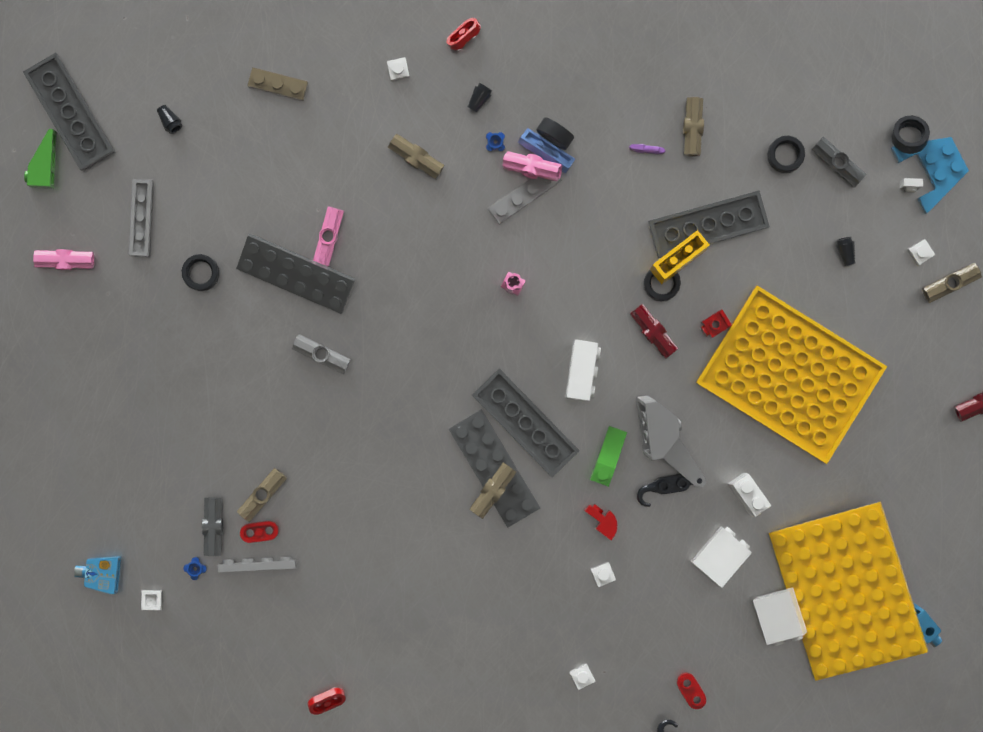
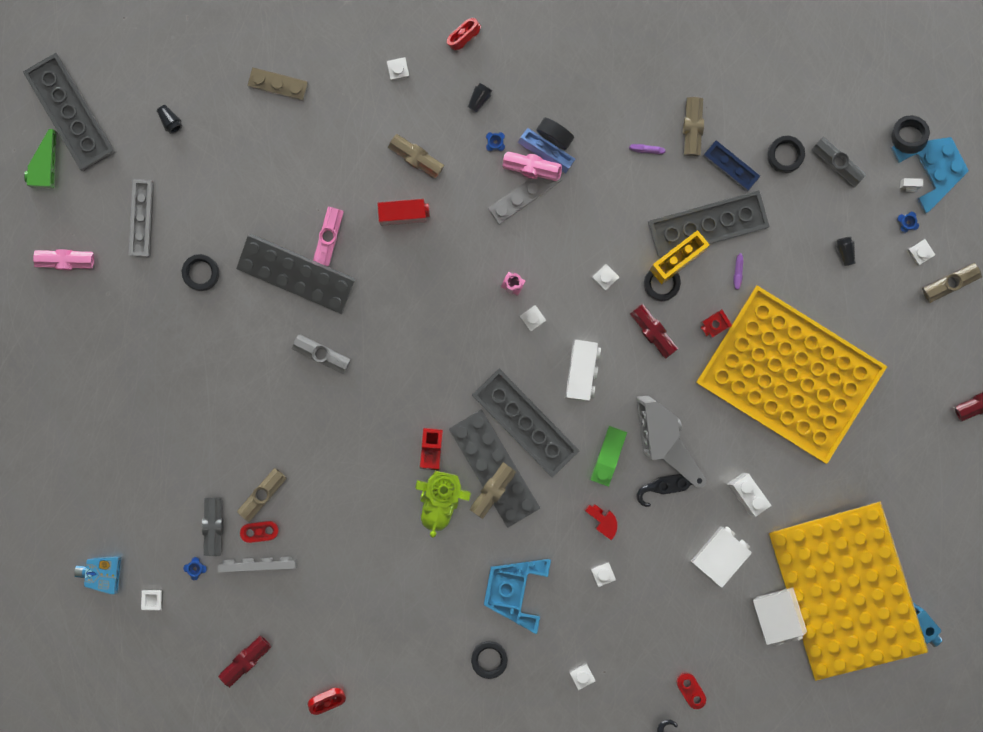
(244, 661): none -> dark red piece
(403, 212): none -> red brick
(431, 449): none -> red brick
(440, 500): none -> lime helmet
(489, 674): none -> black tyre
(507, 590): none -> dark azure wing
(532, 318): none -> white plate
(605, 277): none -> white plate
(731, 165): none -> dark blue plate
(738, 277): none -> medium lavender piece
(903, 221): none -> blue plate

